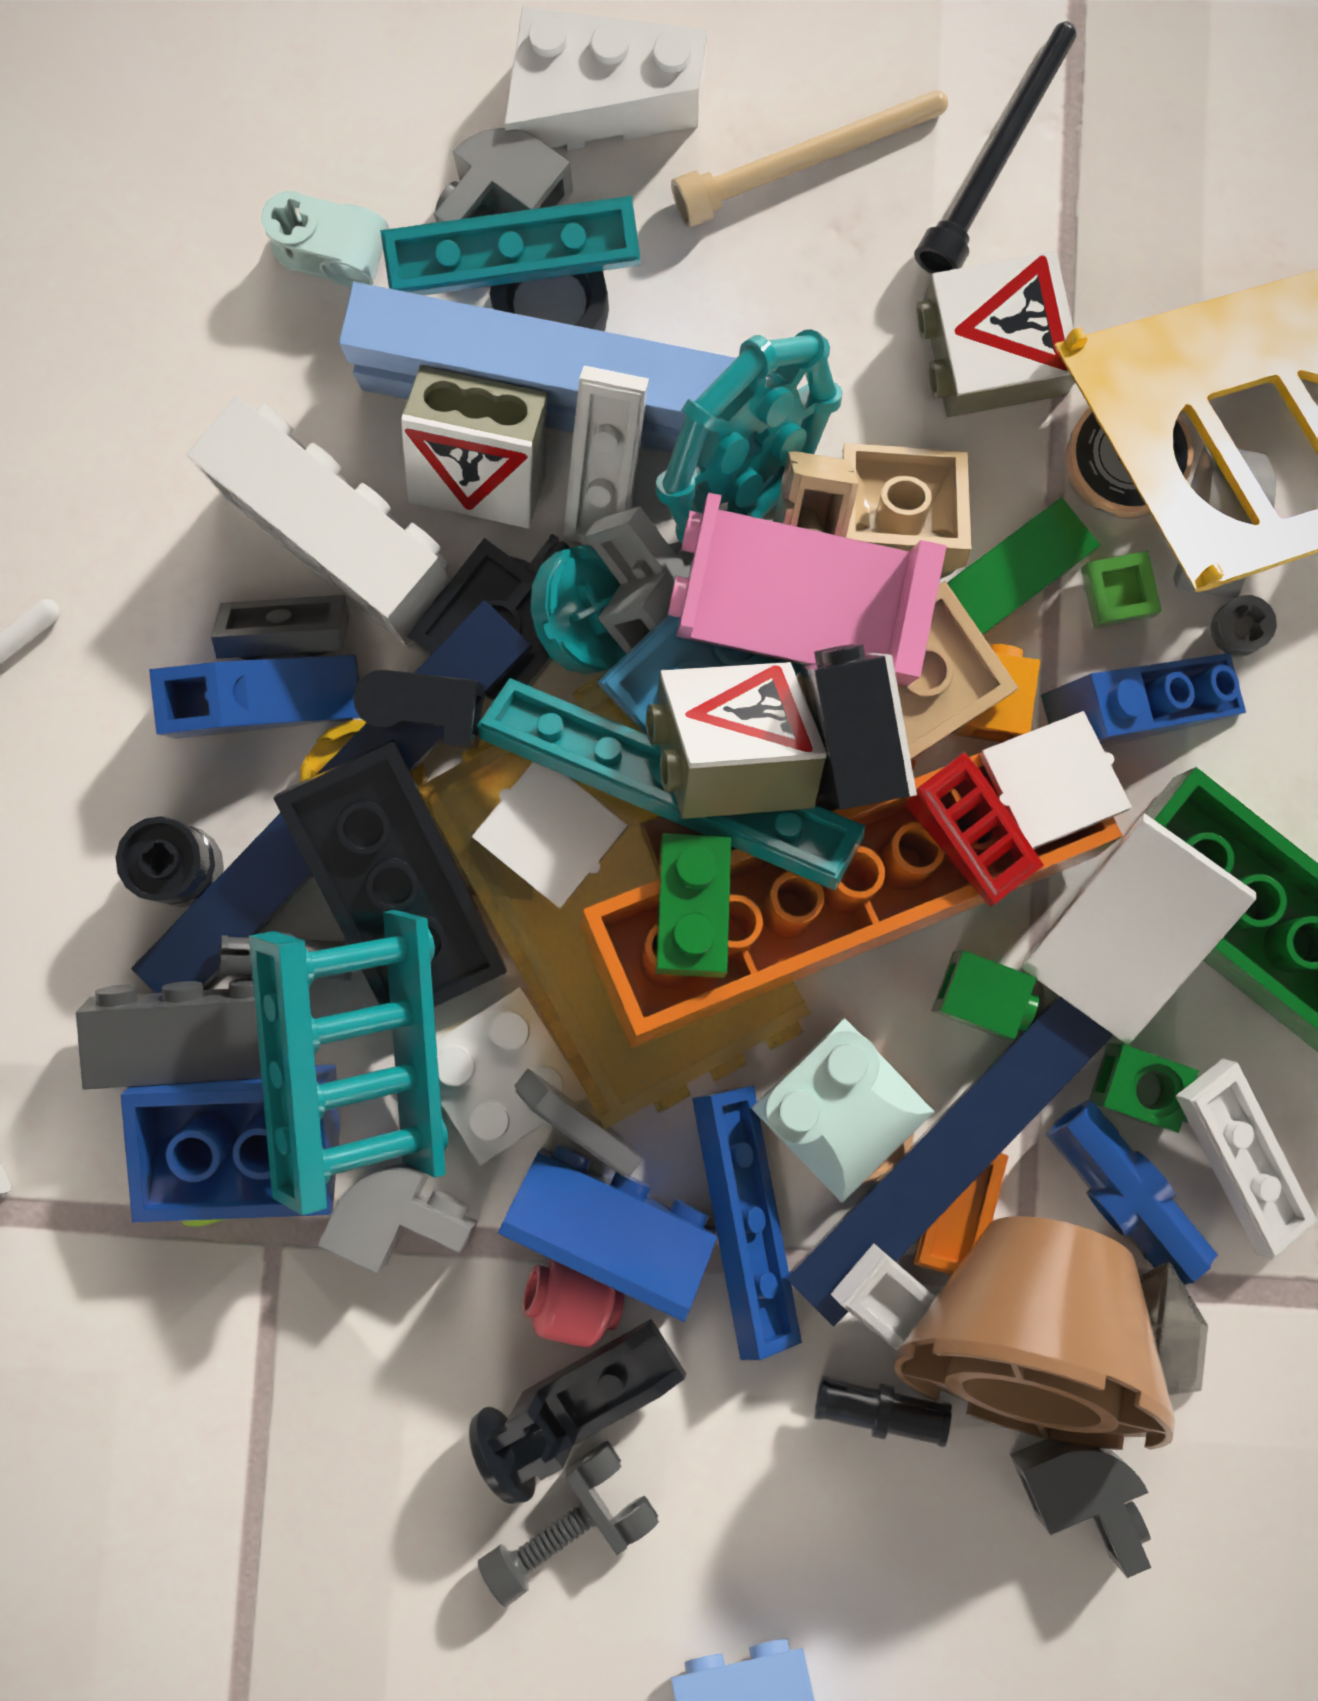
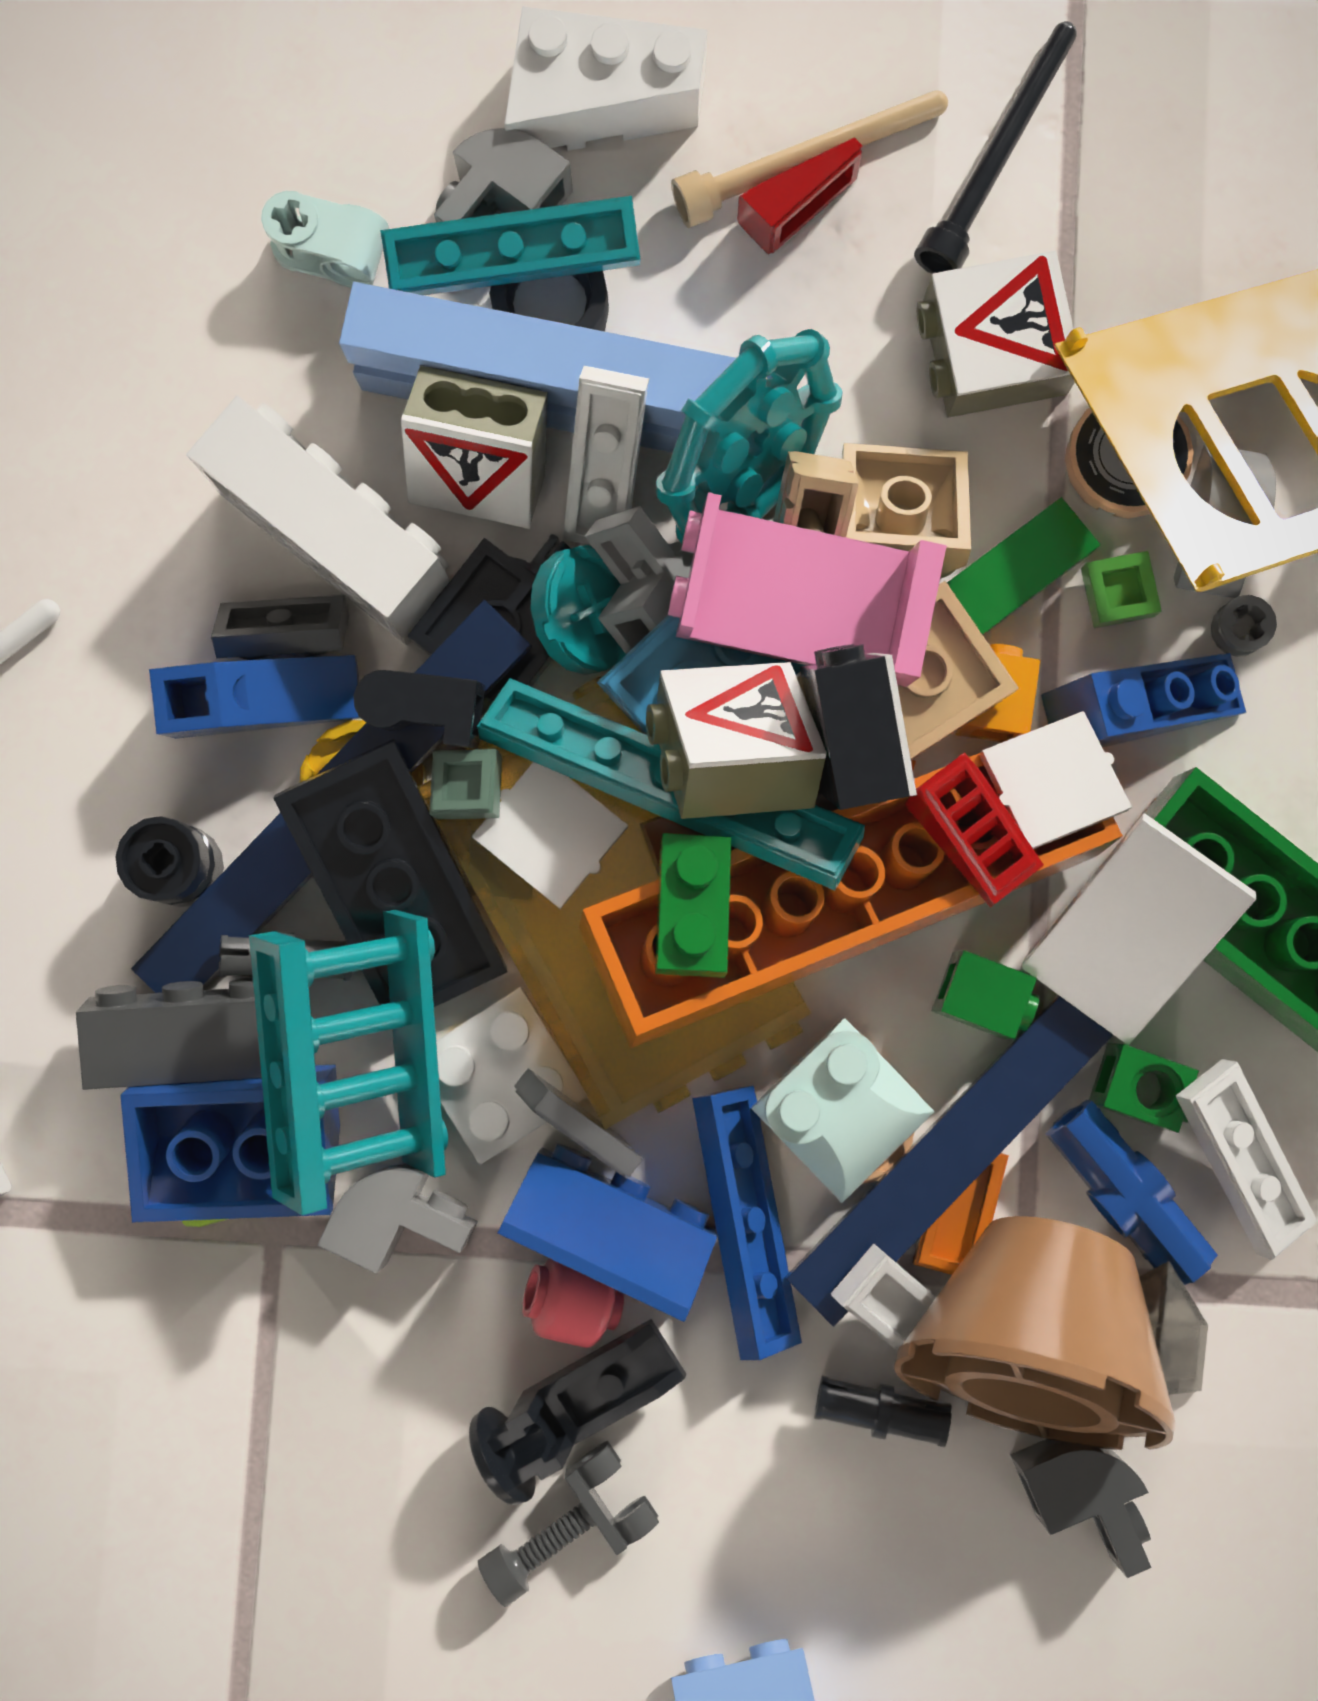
(466, 784): none -> sand green tile
(791, 199): none -> red slope

